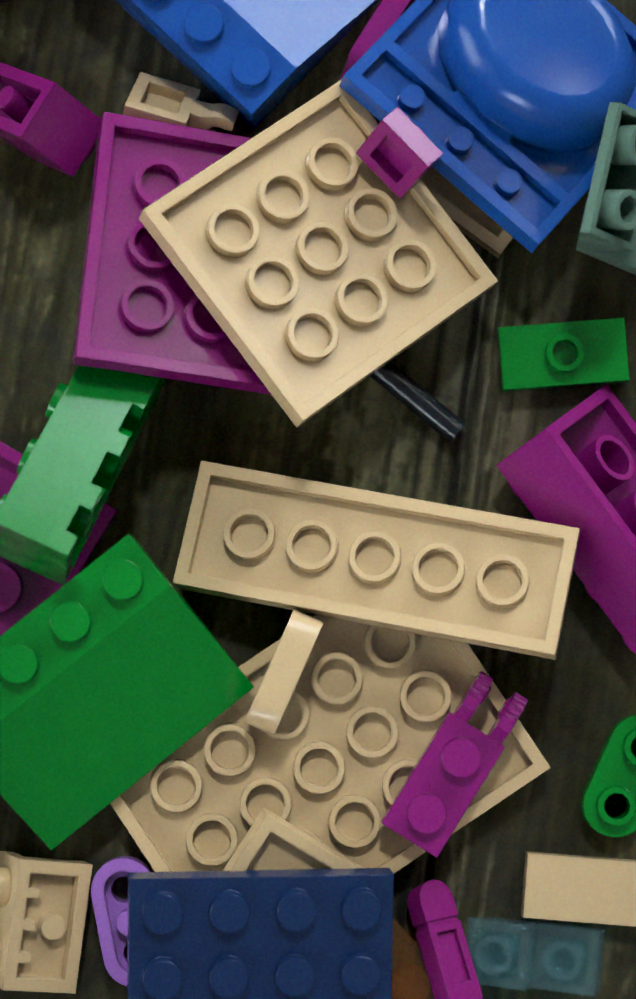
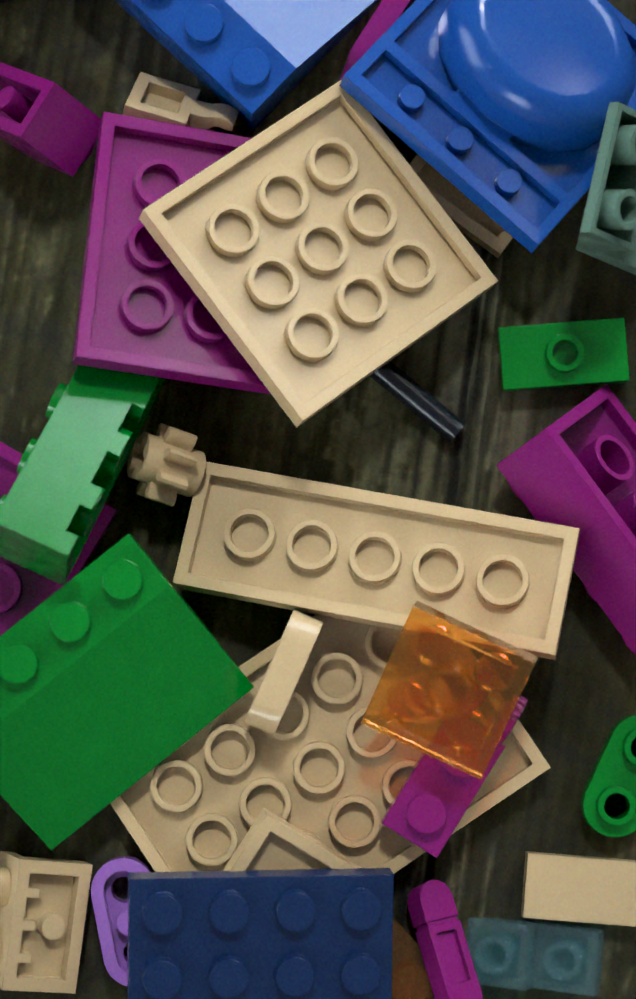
(166, 464): none -> tan gear
(399, 152): magenta plate -> none
(448, 690): none -> clear orange plate

